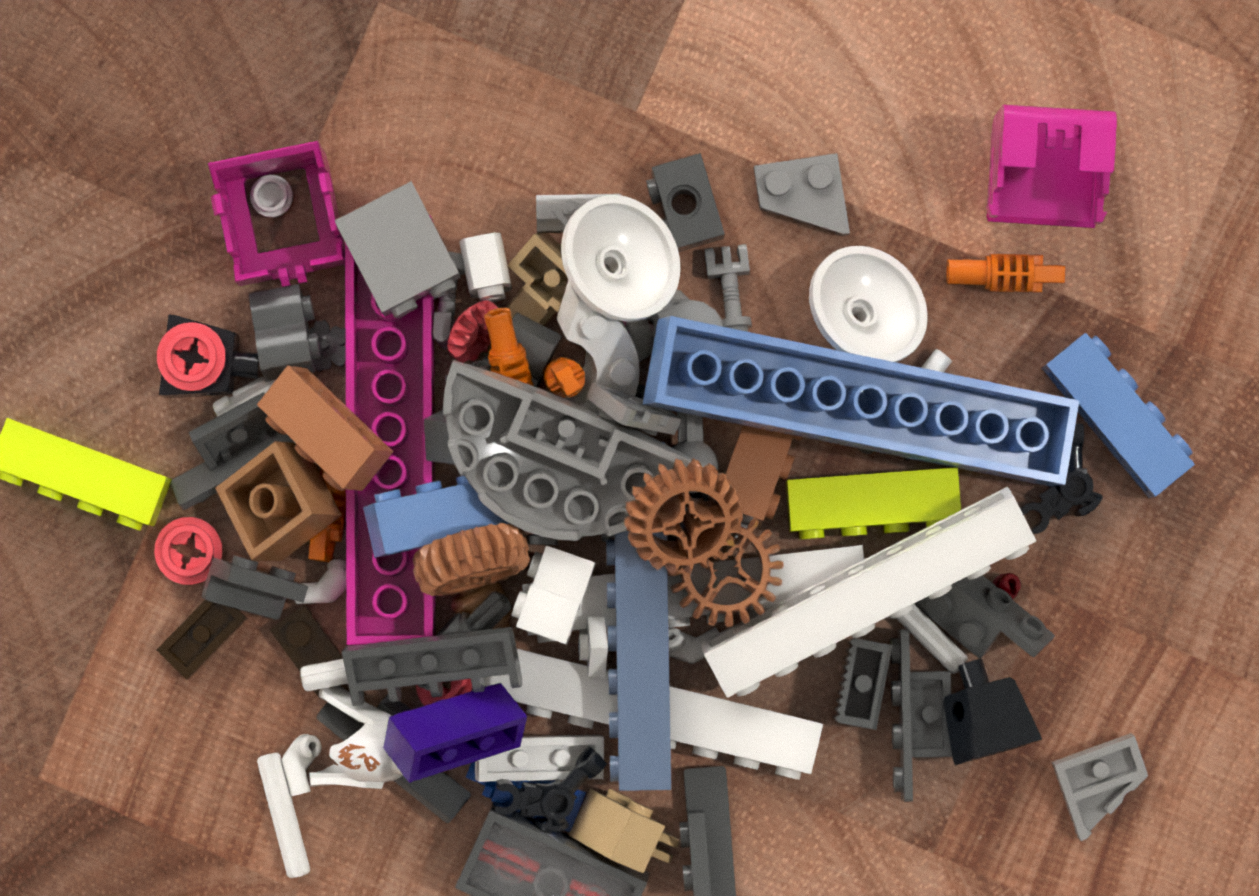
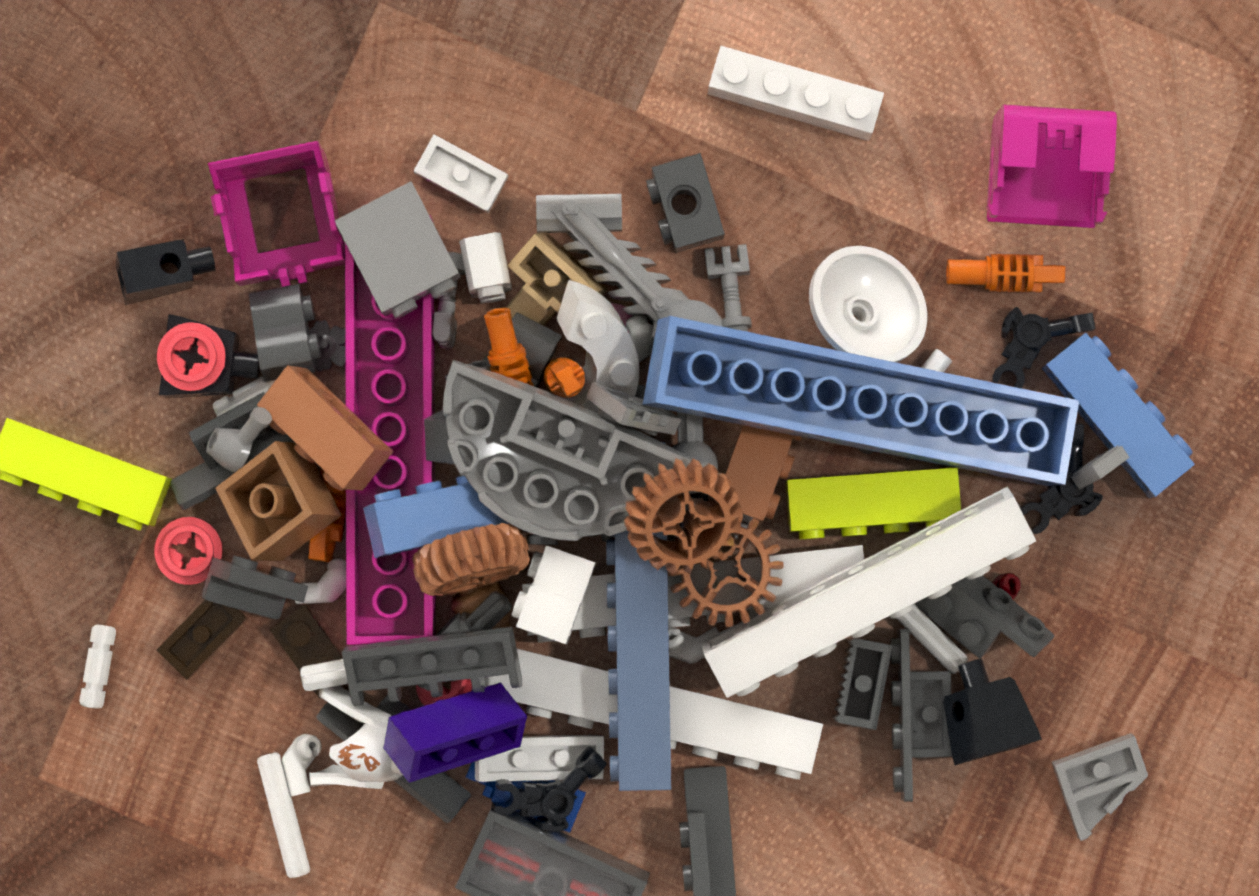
(97, 666): none -> white axle
(142, 274): none -> black torso
(232, 446): none -> light grey bar
(271, 196): white plate -> none
(461, 173): none -> white plate
(469, 333): coral gear -> none
(594, 647): white plate -> none
(621, 830): tan brick -> none
(635, 248): white dish -> none
(795, 93): none -> white brick
(805, 191): light grey wing -> none
(1030, 335): none -> black piece
(1099, 466): none -> light grey tile

